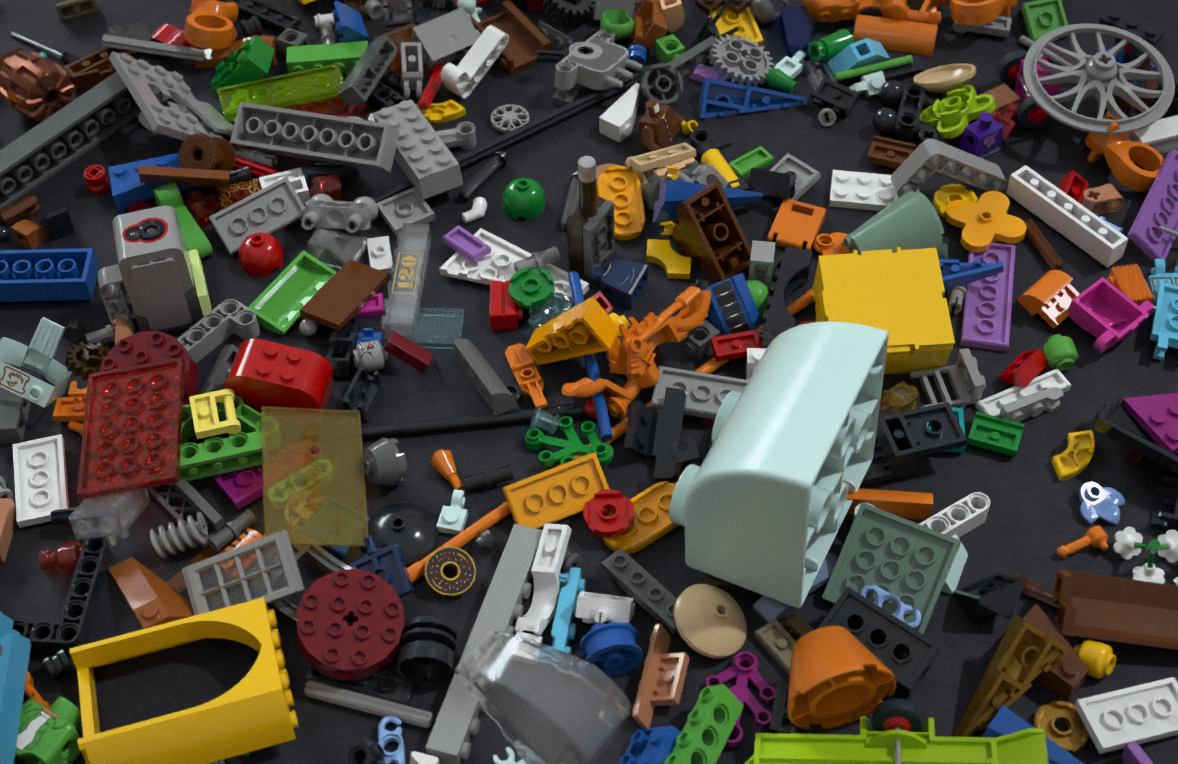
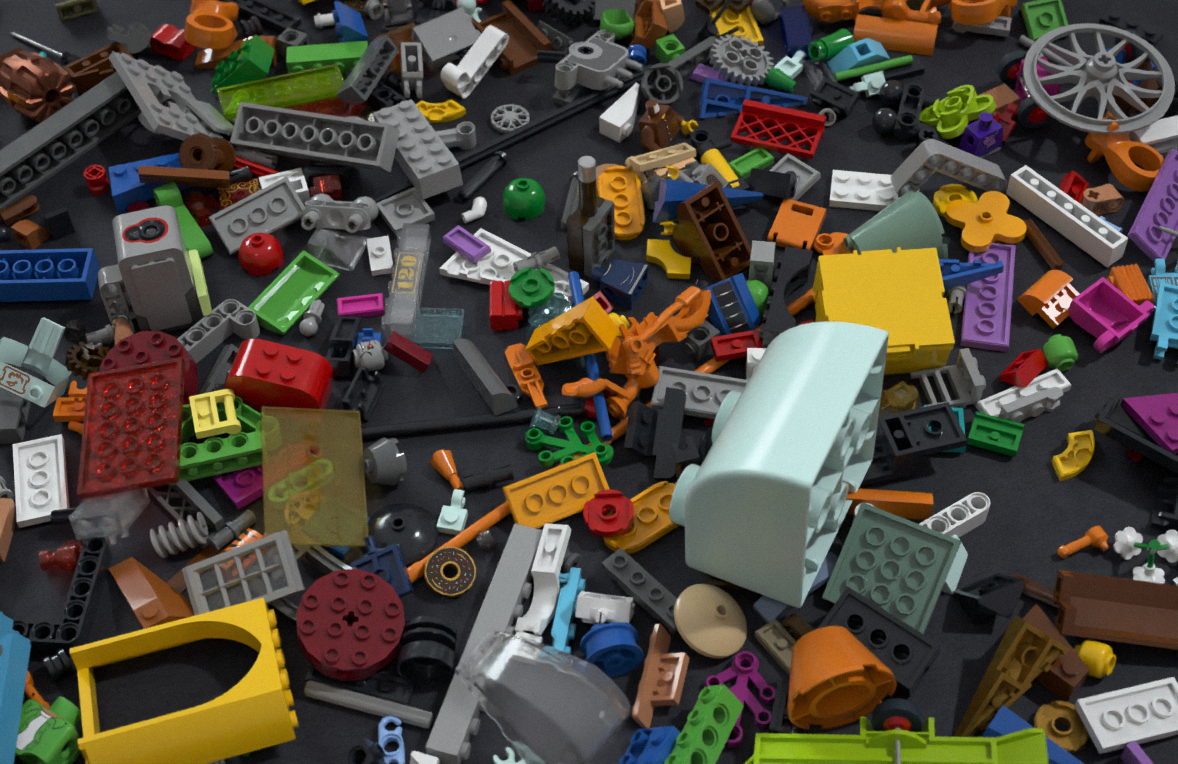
(153, 48): light grey axle -> none
(327, 34): light grey pin -> none
(344, 295): reddish brown tile -> none
(431, 88): red axle -> none
(779, 120): none -> red fence
(882, 596): light blue piece -> none
(889, 152): reddish brown plate -> none
(945, 77): tan dish -> none
(1102, 505): medium blue plate -> none

